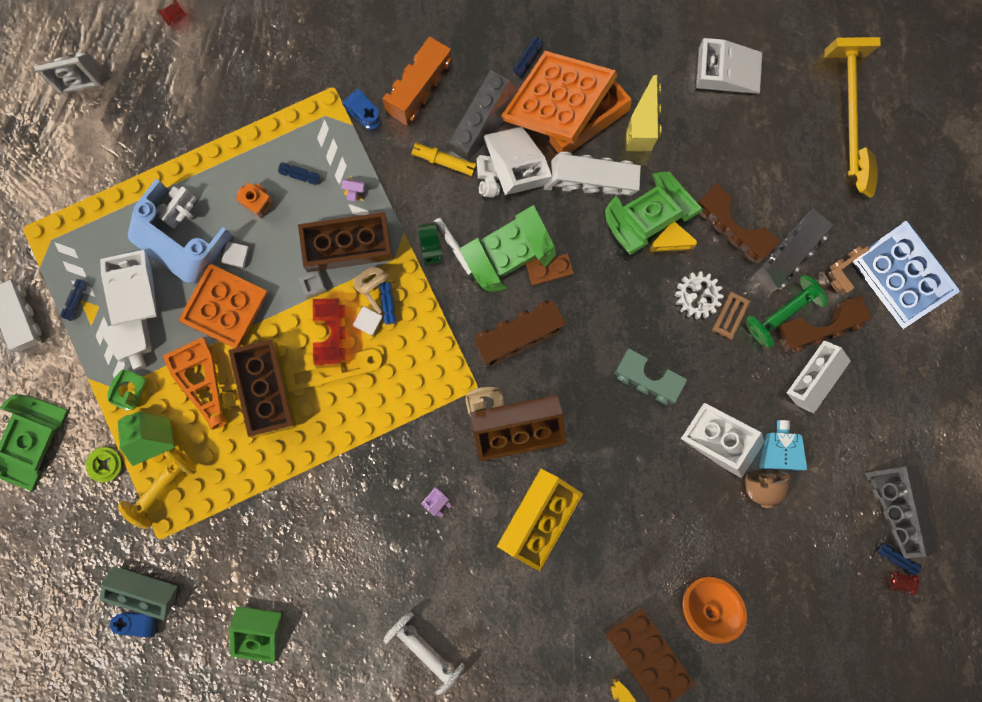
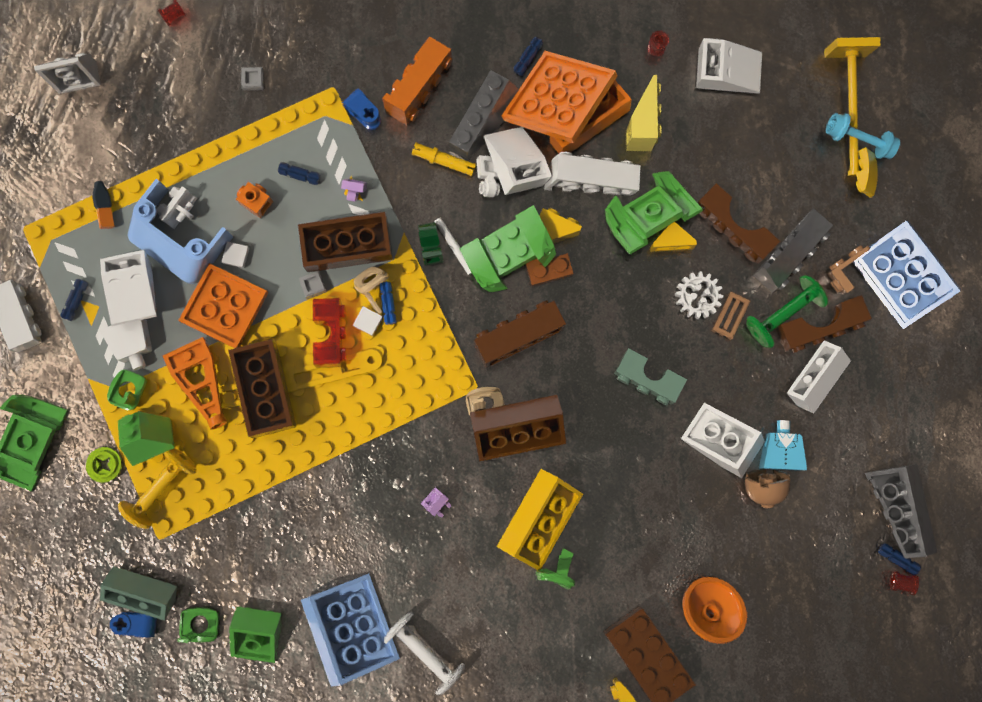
(103, 204): none -> piece
(186, 632): none -> bright green piece
(252, 78): none -> light grey tile
(349, 630): none -> light blue slope
(559, 227): none -> yellow slope
(560, 576): none -> bright green piece
(660, 38): none -> clear red bush
(885, 146): none -> medium azure piece

